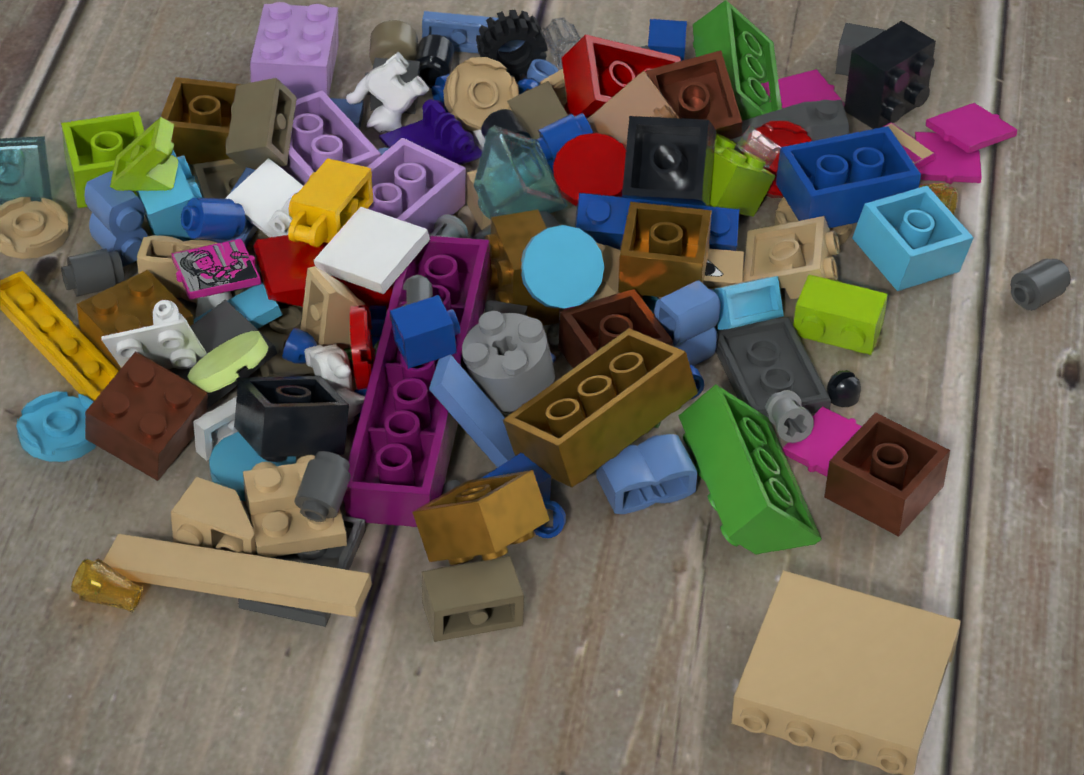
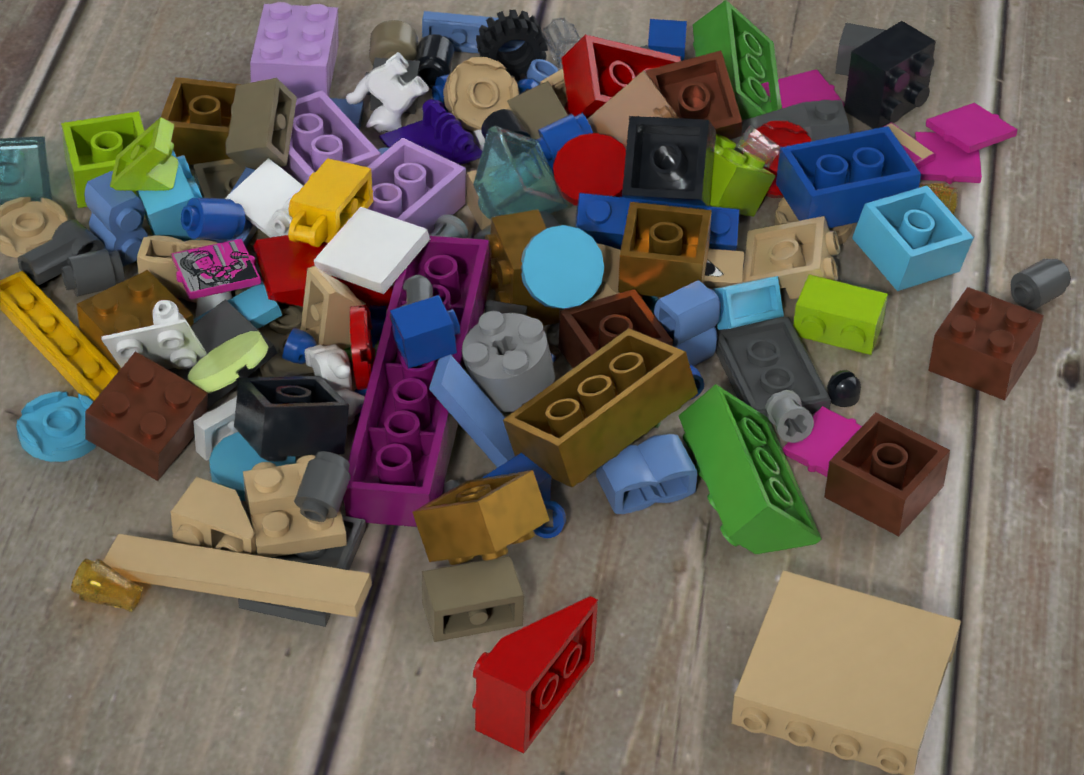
(47, 259): none -> dark grey piece
(533, 674): none -> red slope
(985, 343): none -> copper brick

